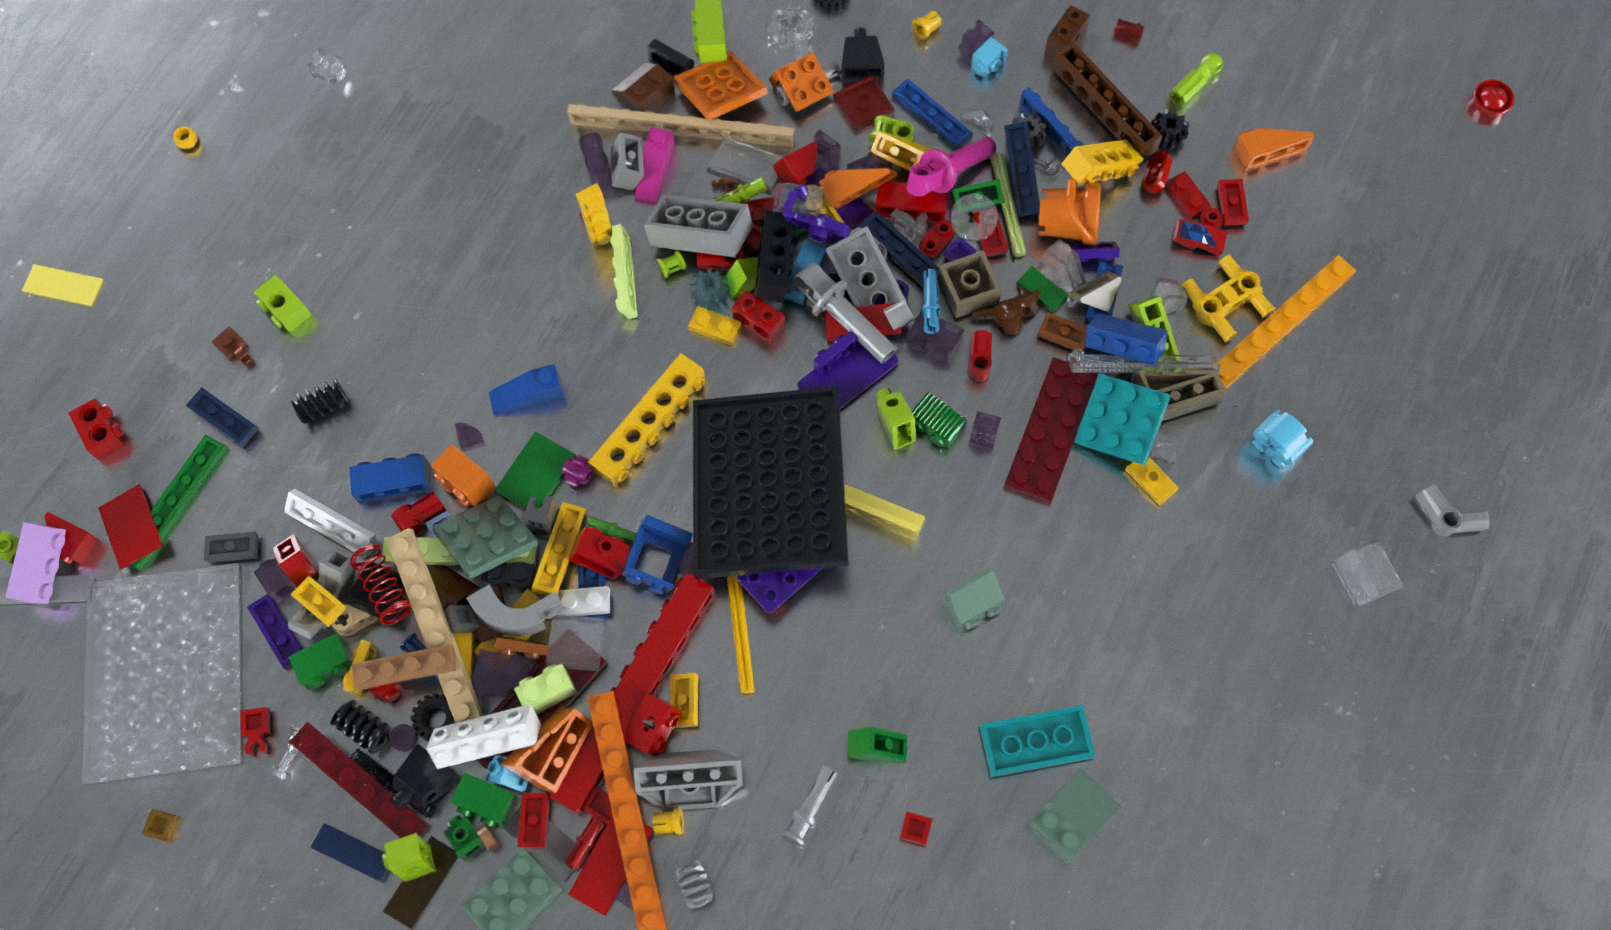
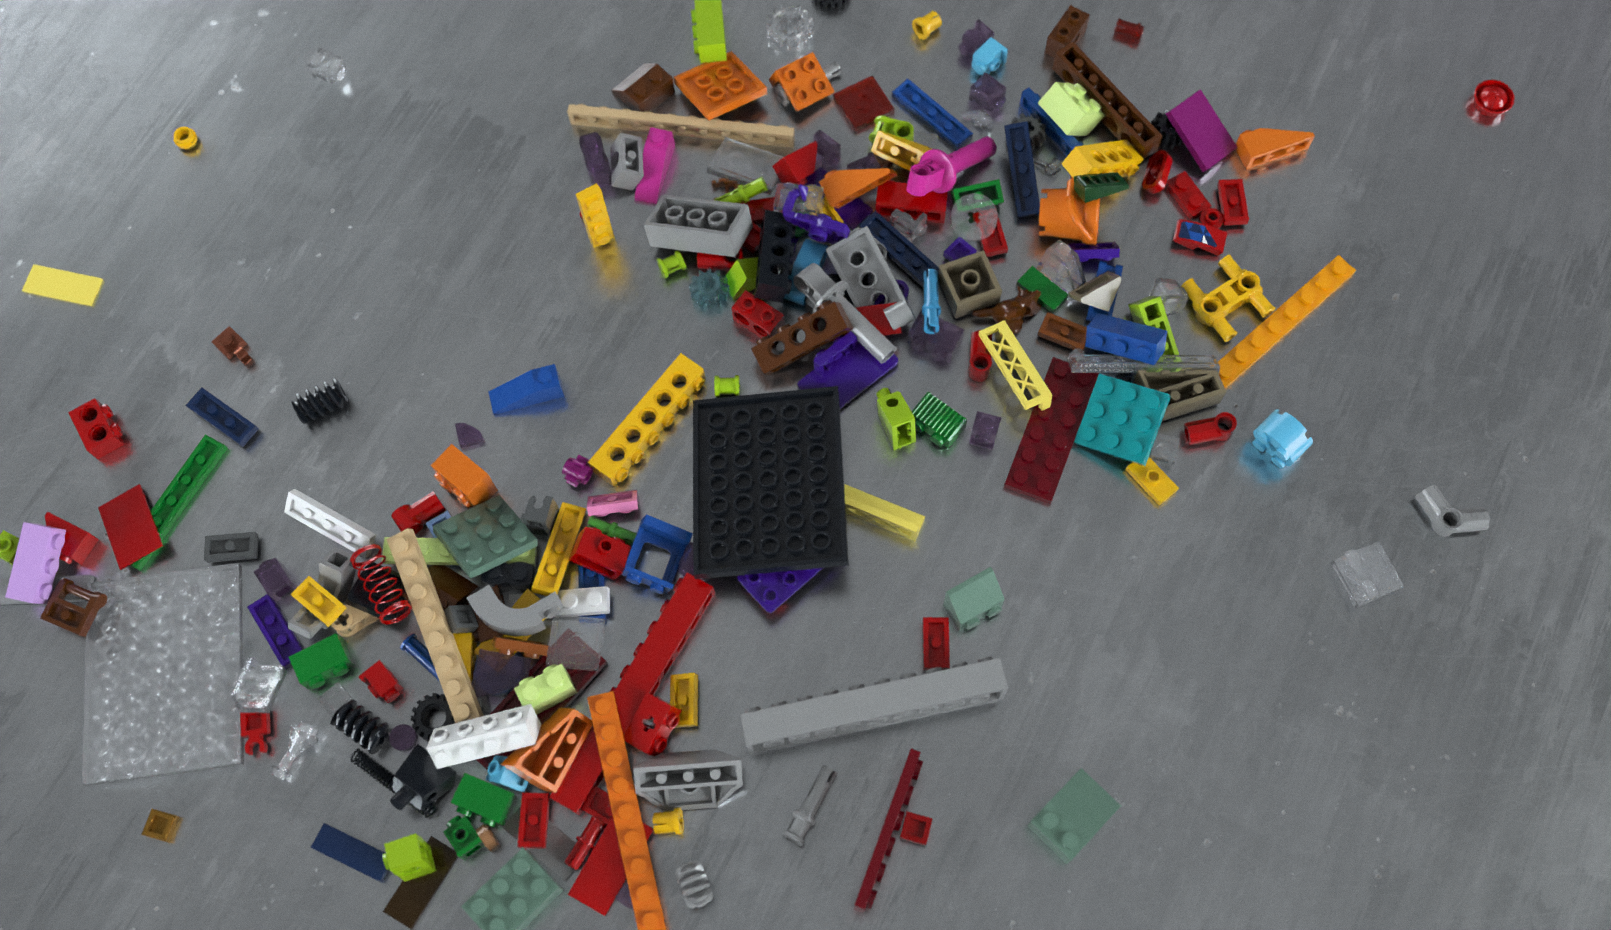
(71, 616): none -> reddish brown plate
(257, 687): none -> clear bracket
(273, 294): lime brick -> none
(294, 560): red slope -> none
(356, 781): dark red plate -> none
(364, 652): yellow plate -> none
(390, 478): blue brick -> none
(403, 667): medium nougat plate -> none
(534, 472): green tile -> none
(614, 502): none -> bright pink plate
(624, 271): yellowish green plate -> none
(669, 58): black brick -> none
(714, 325): yellow plate -> none
(727, 385): none -> lime bush
(740, 635): yellow axle -> none
(836, 325): none -> reddish brown brick
(862, 57): black torso -> none
(873, 705): none -> light grey brick
(877, 745): green slope -> none
(892, 822): none -> dark red plate
(936, 643): none -> red plate
(937, 238): red plate -> none
(988, 92): none -> clear purple brick
(1008, 206): yellowish green axle -> none
(1020, 362): none -> light yellow fence
(1037, 741): teal plate -> none
(1071, 108): none -> yellowish green brick
(1095, 186): none -> dark green slope
(1196, 79): lime piece -> none
(1201, 130): none -> magenta tile
(1208, 429): none -> red piece

